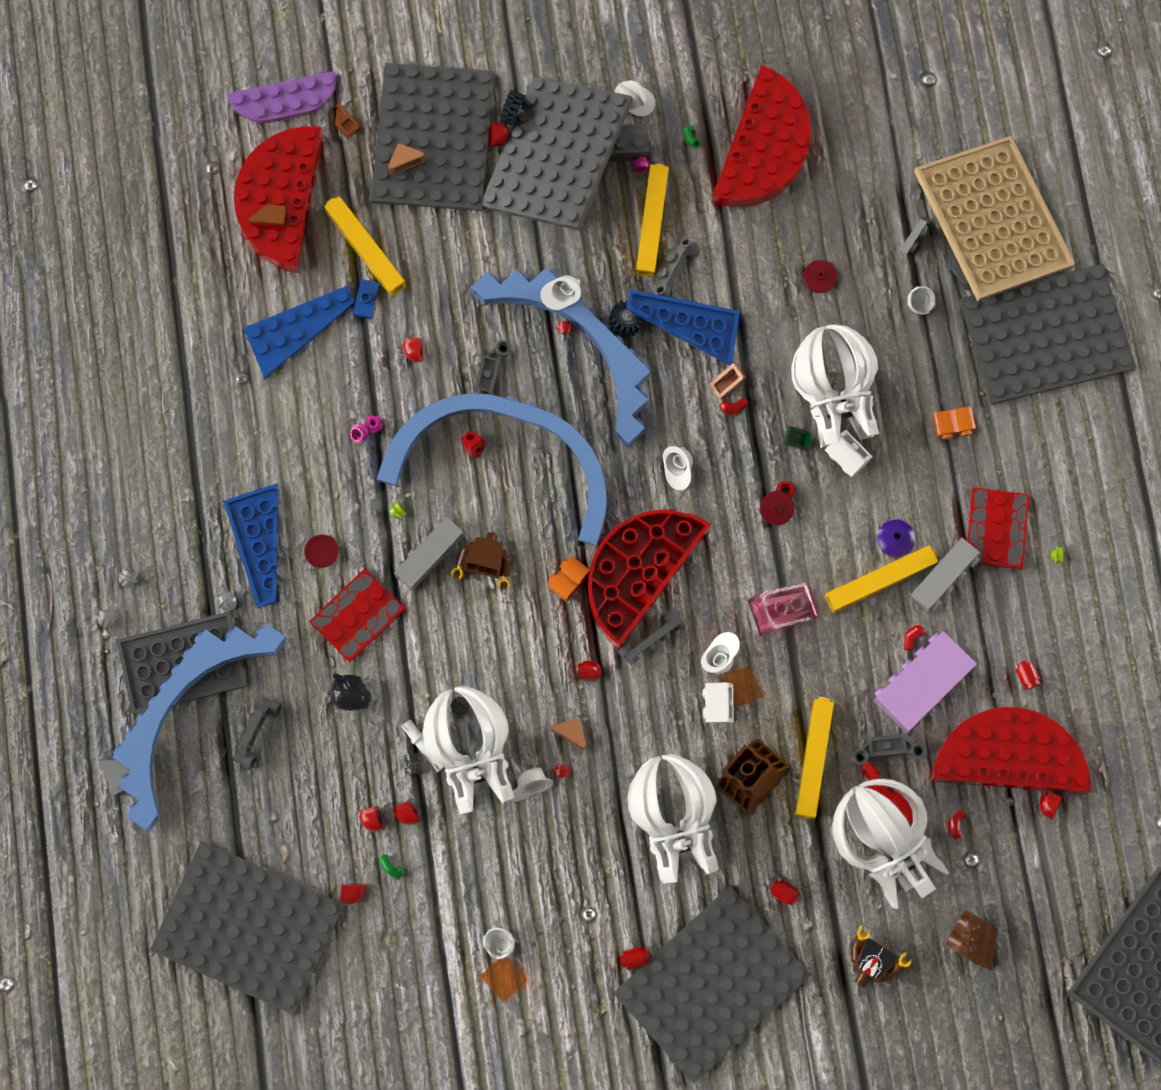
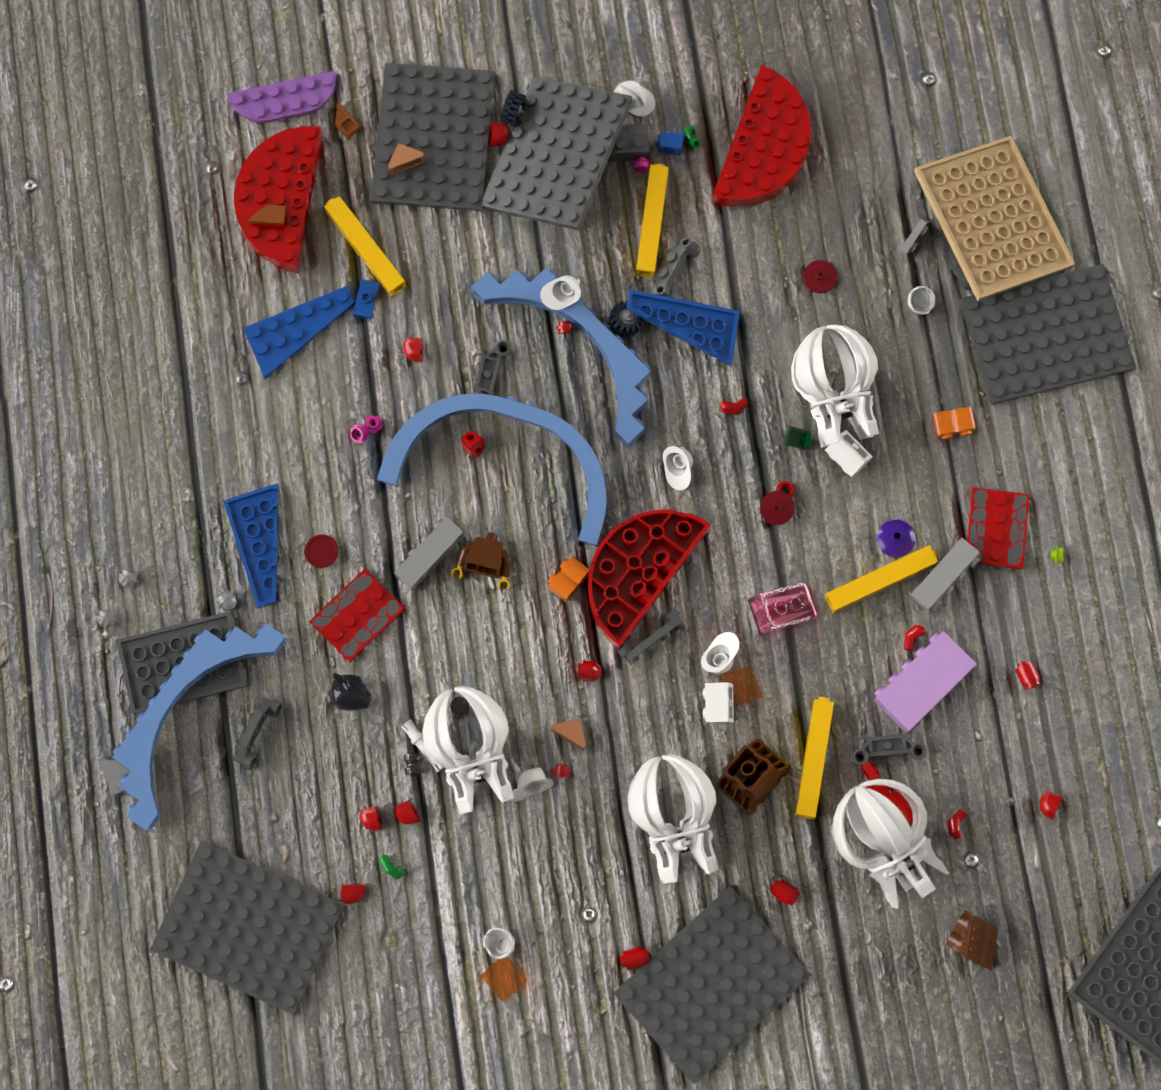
(397, 510): lime plate -> none
(670, 142): none -> blue brick
(728, 381): nougat slope -> none
(874, 960): torso -> none
(1012, 751): red brick -> none

